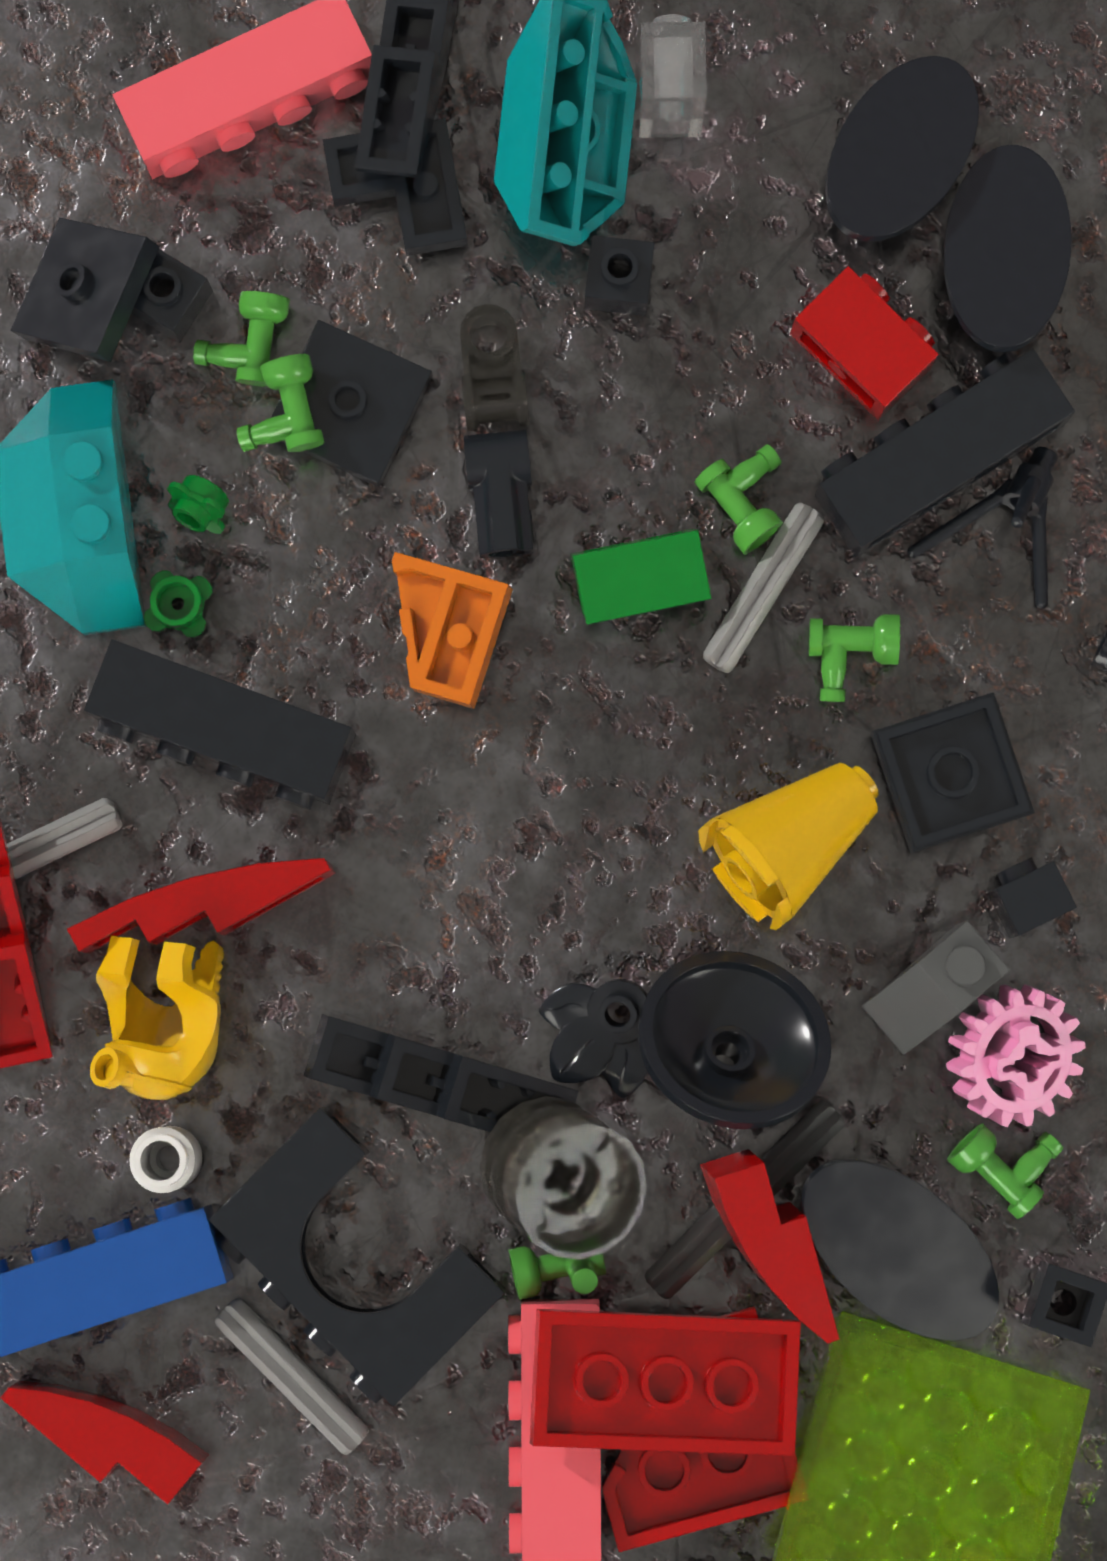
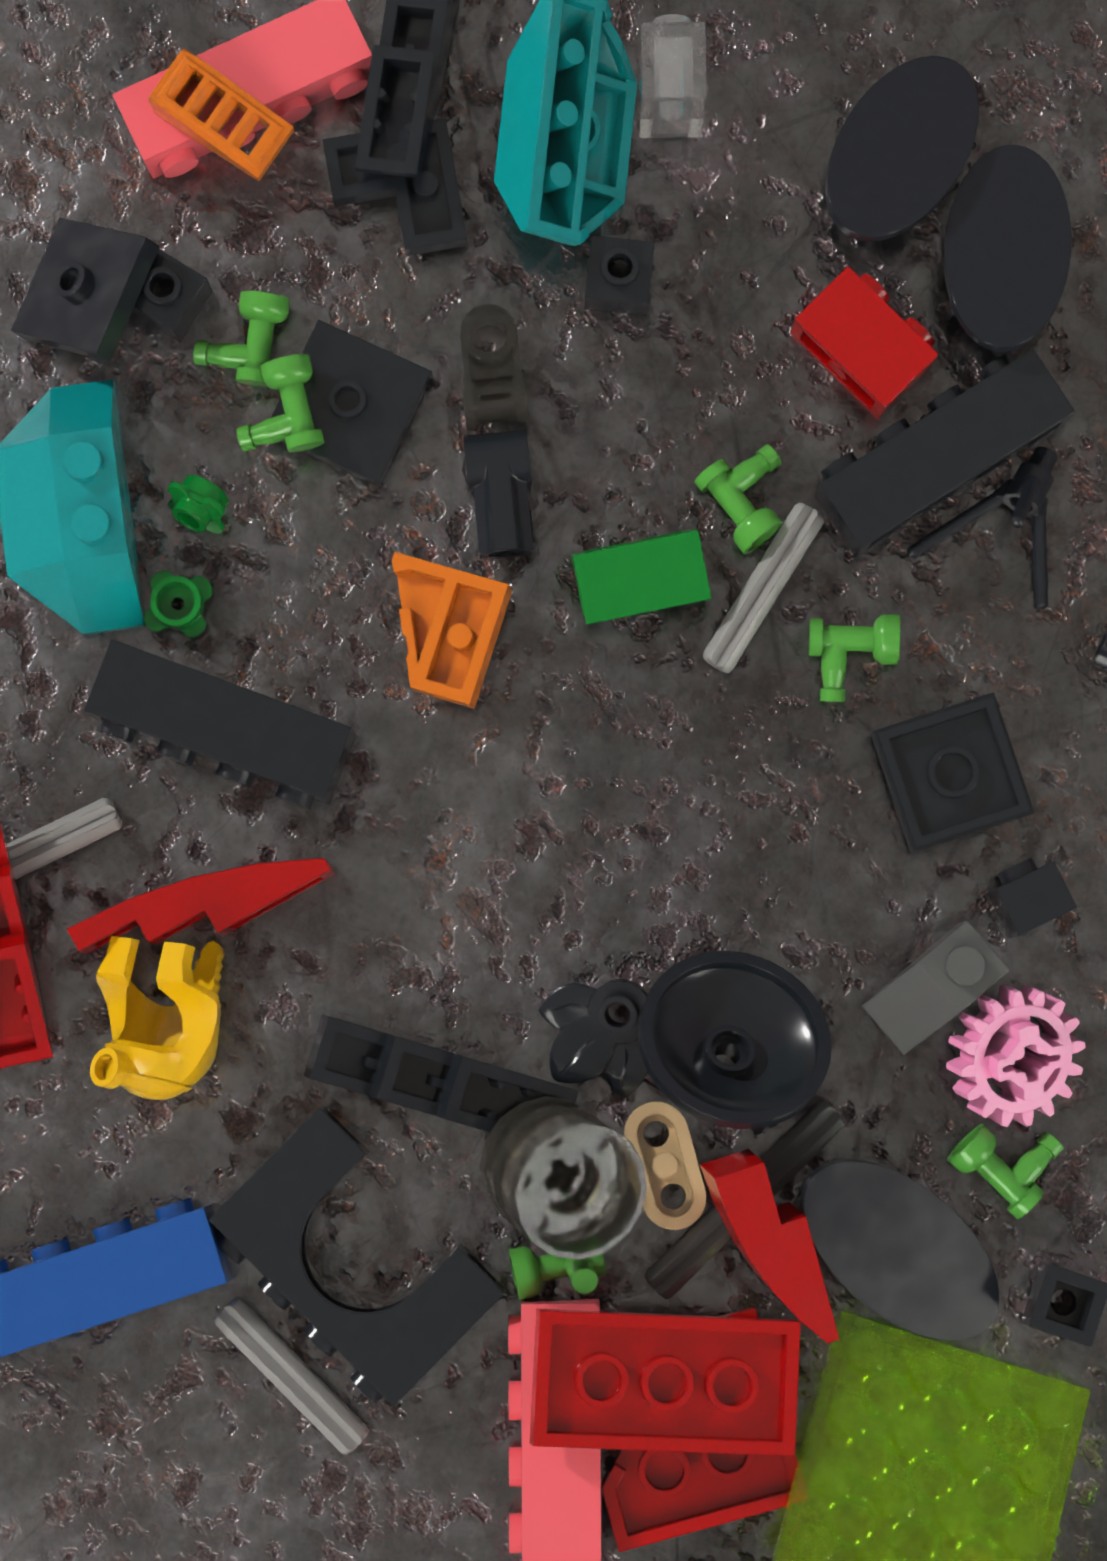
(108, 1433): red slope -> none
(146, 1163): white brick -> none
(176, 82): none -> orange slope
(667, 1164): none -> tan plate
(789, 839): yellow cone -> none

